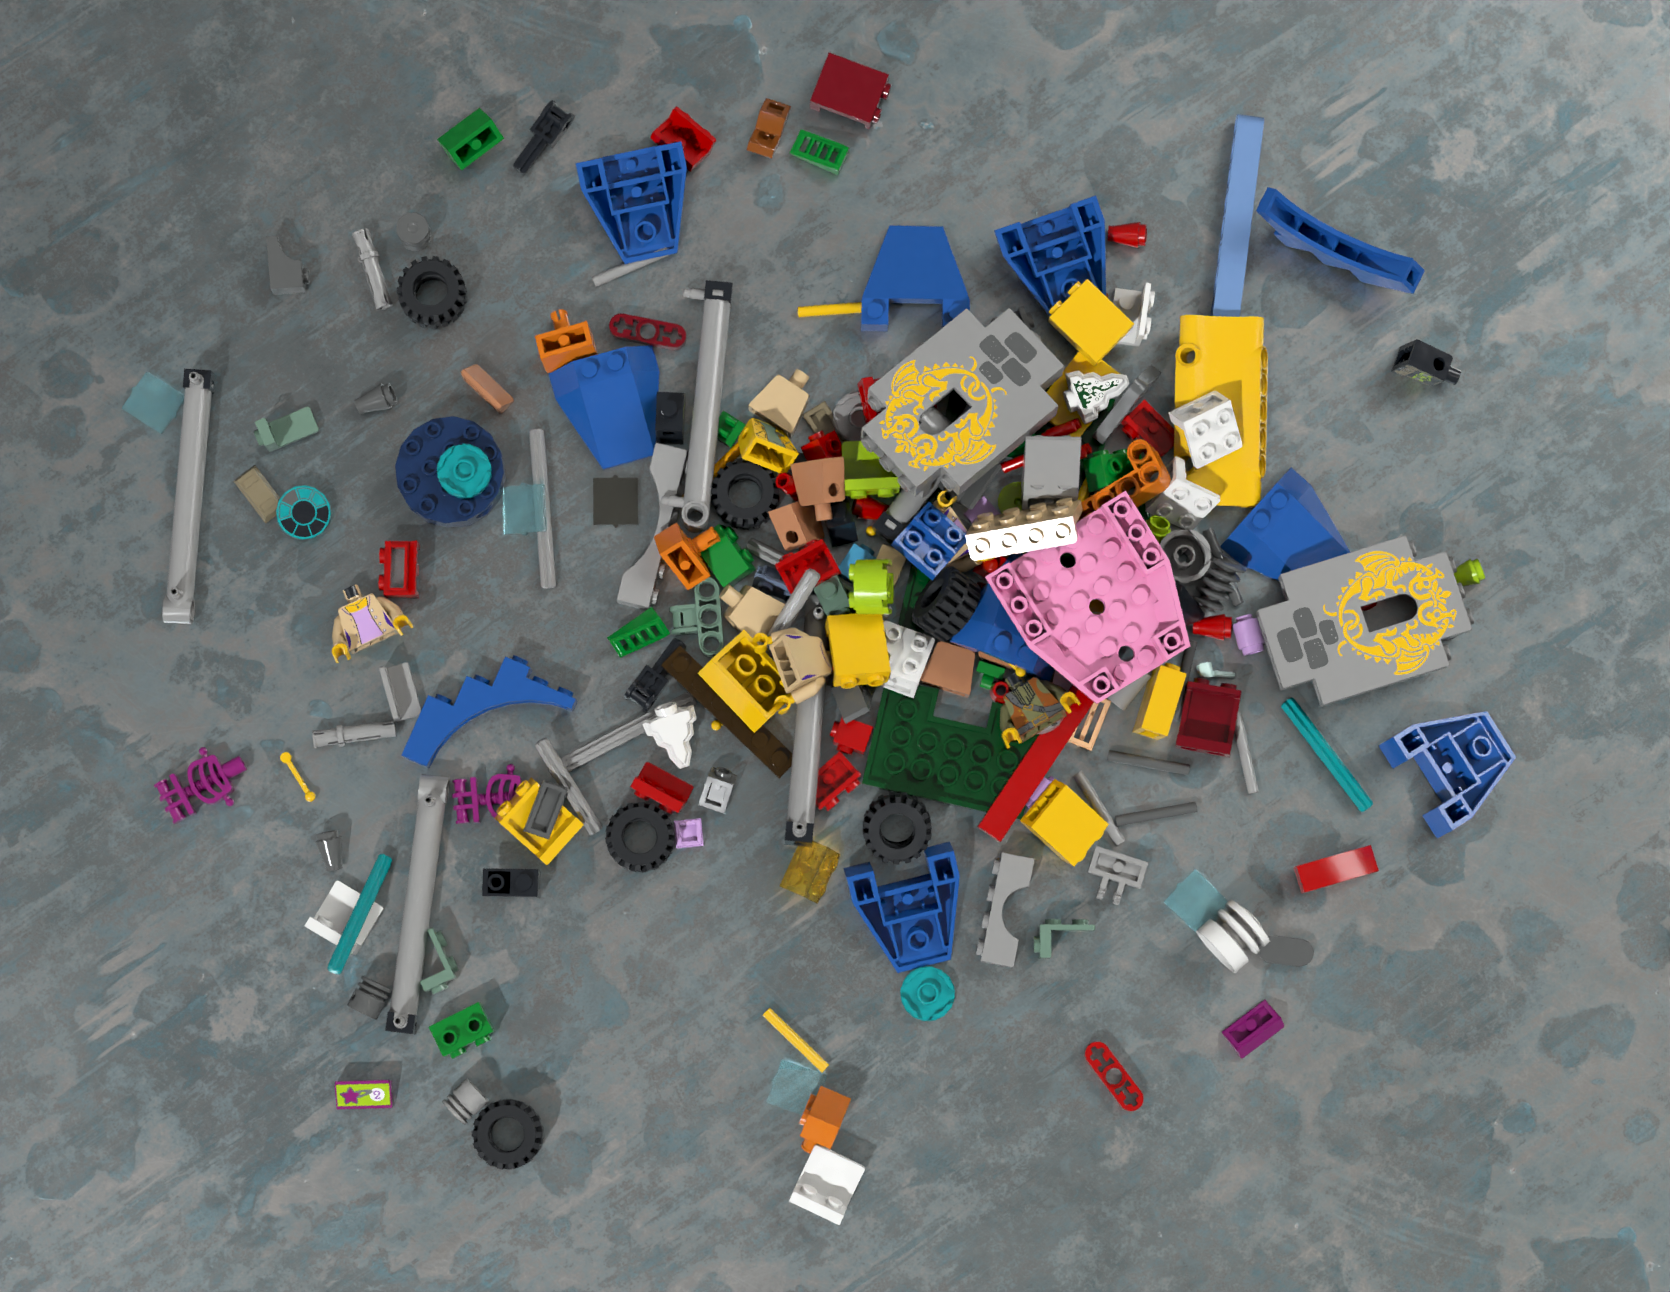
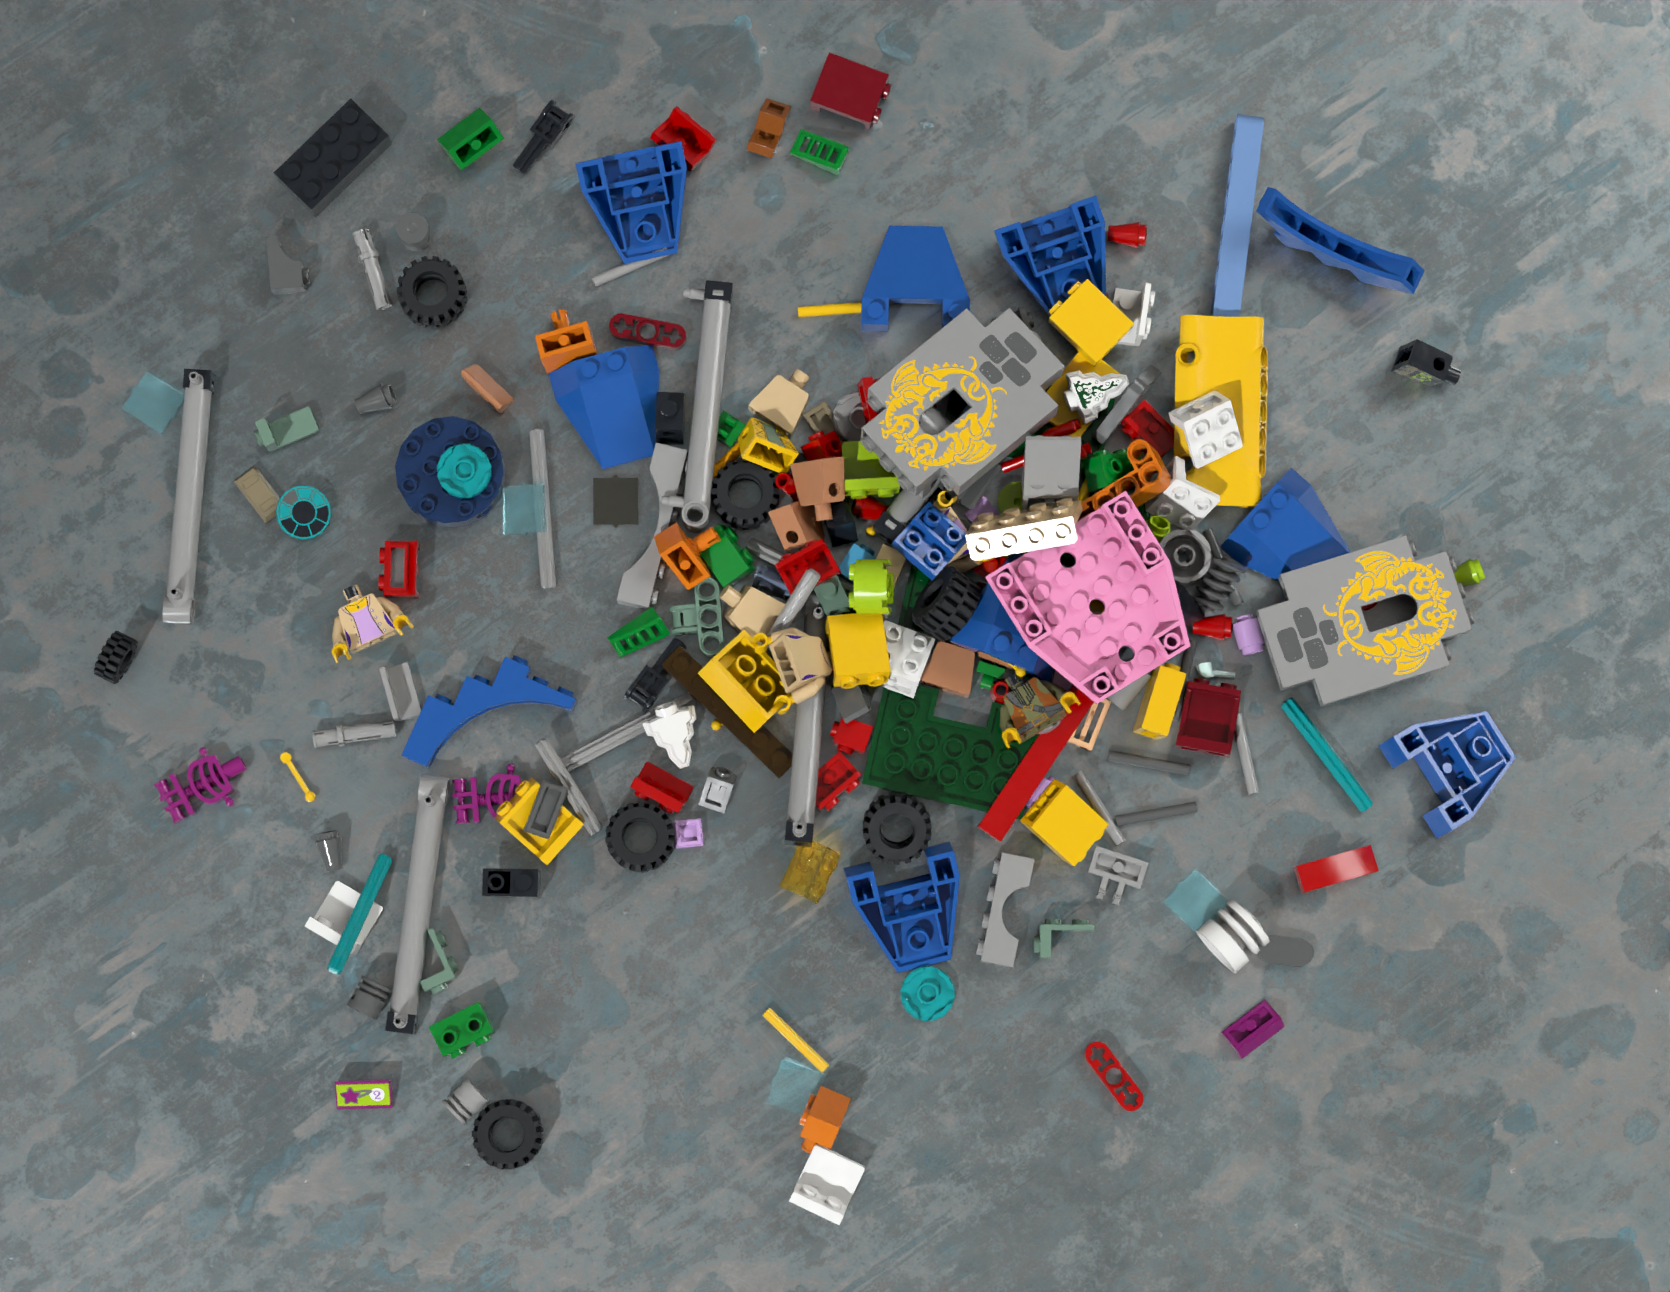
(115, 657): none -> black tyre
(333, 157): none -> black brick

